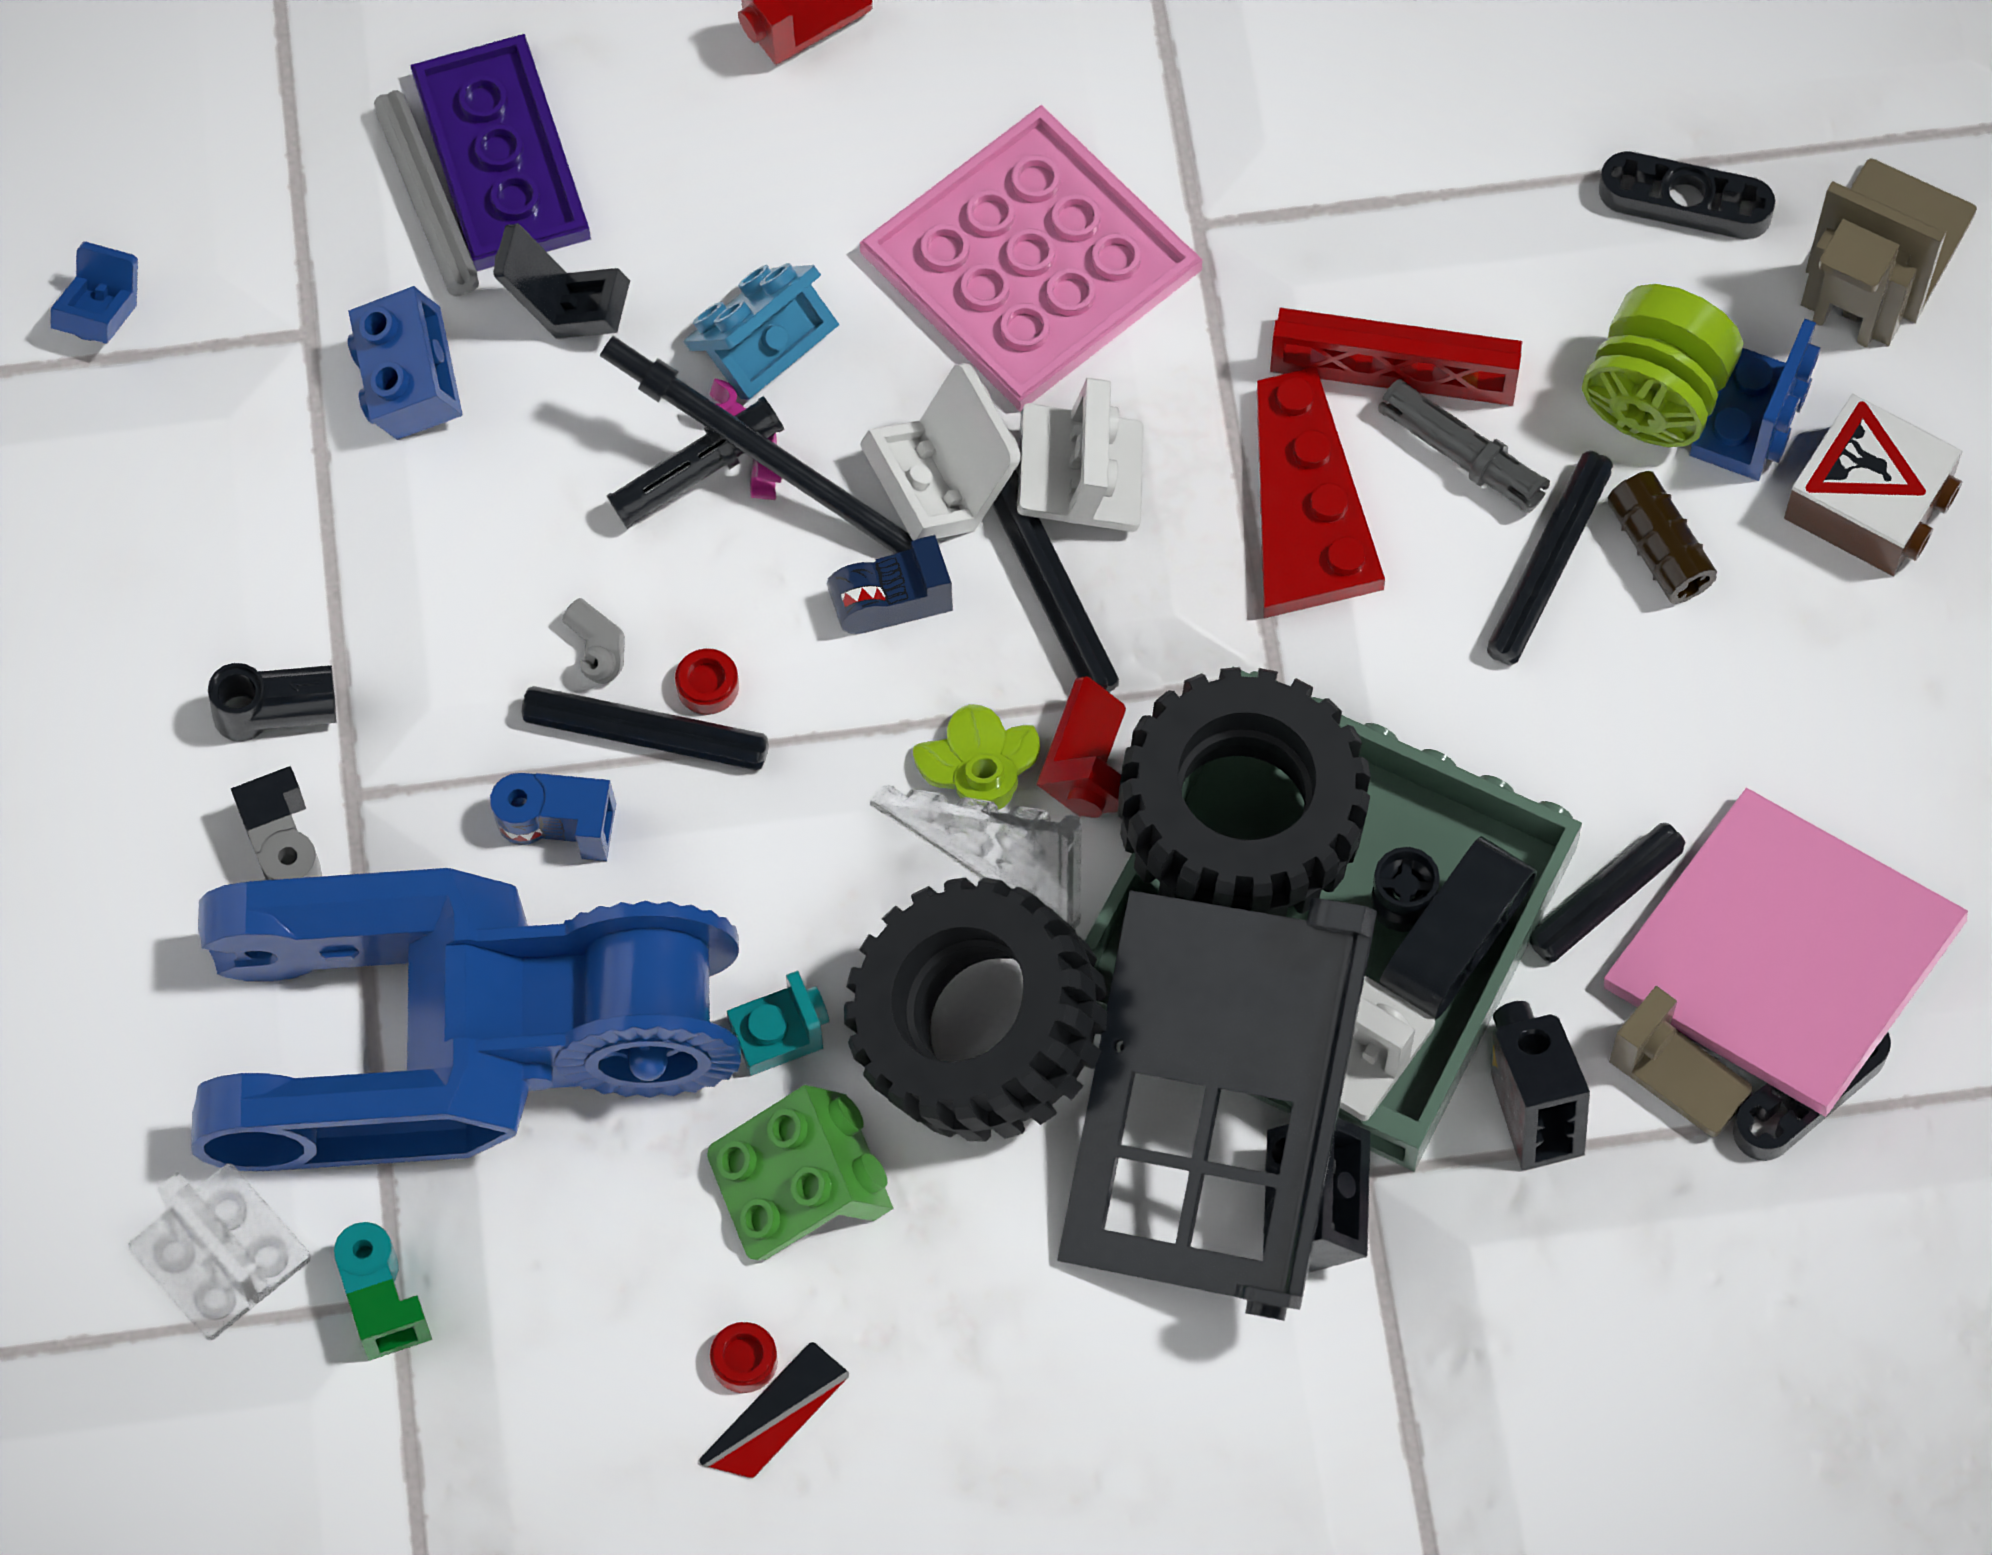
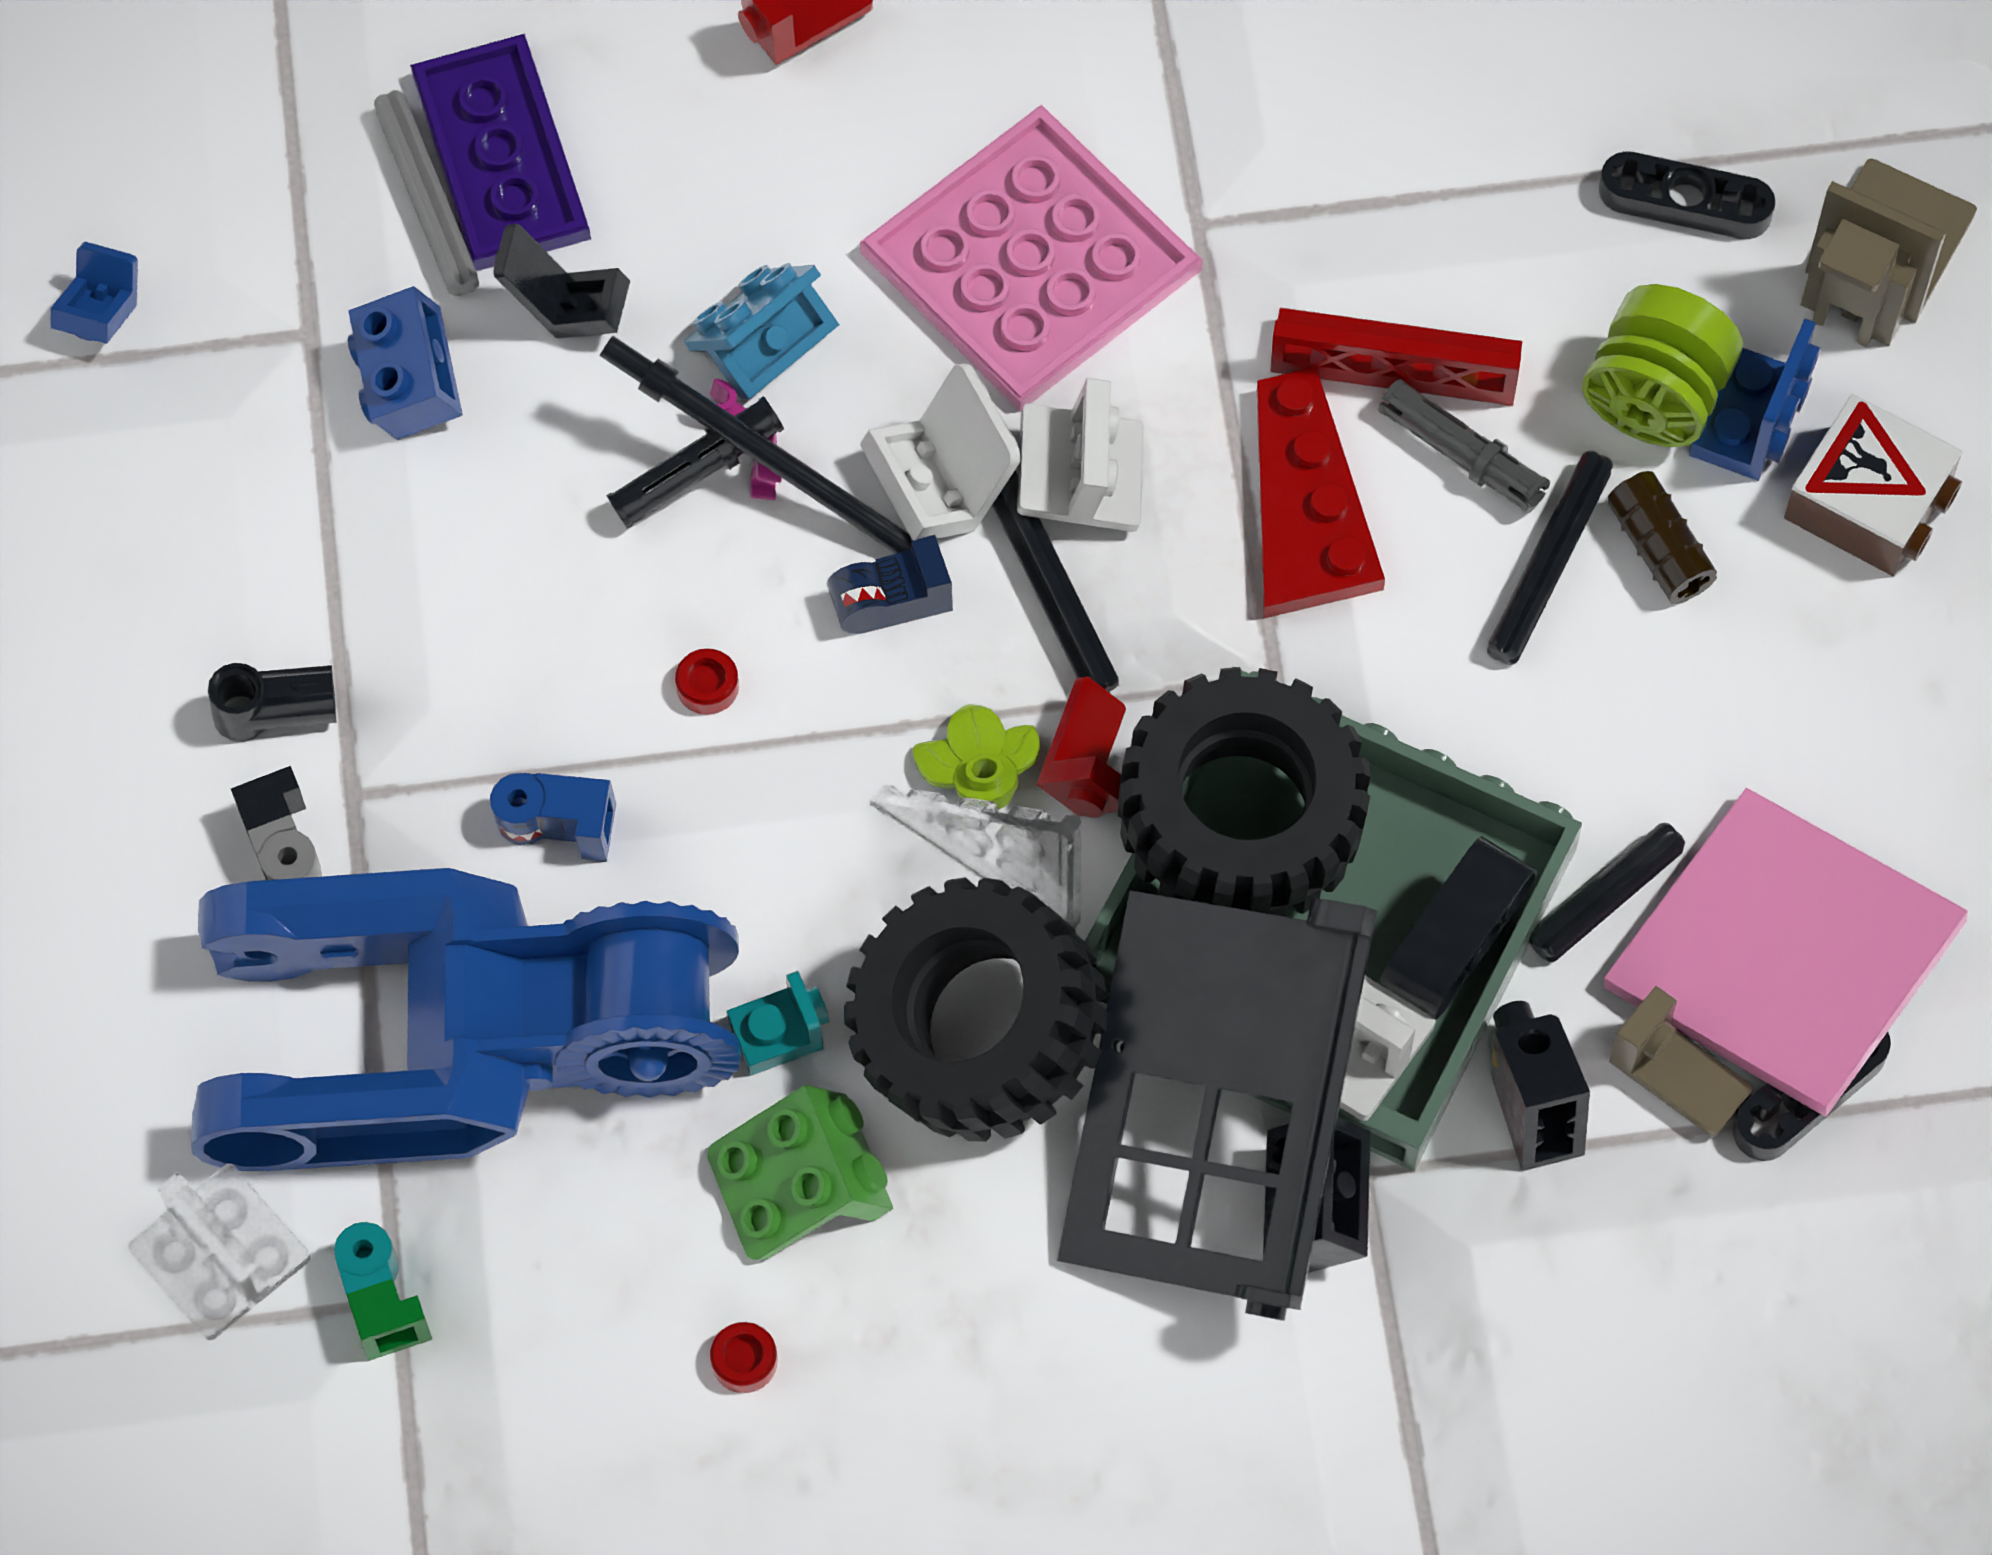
(603, 639): light grey arm -> none
(645, 728): black axle -> none
(777, 1413): sticker -> none
(1408, 875): black wheel -> none

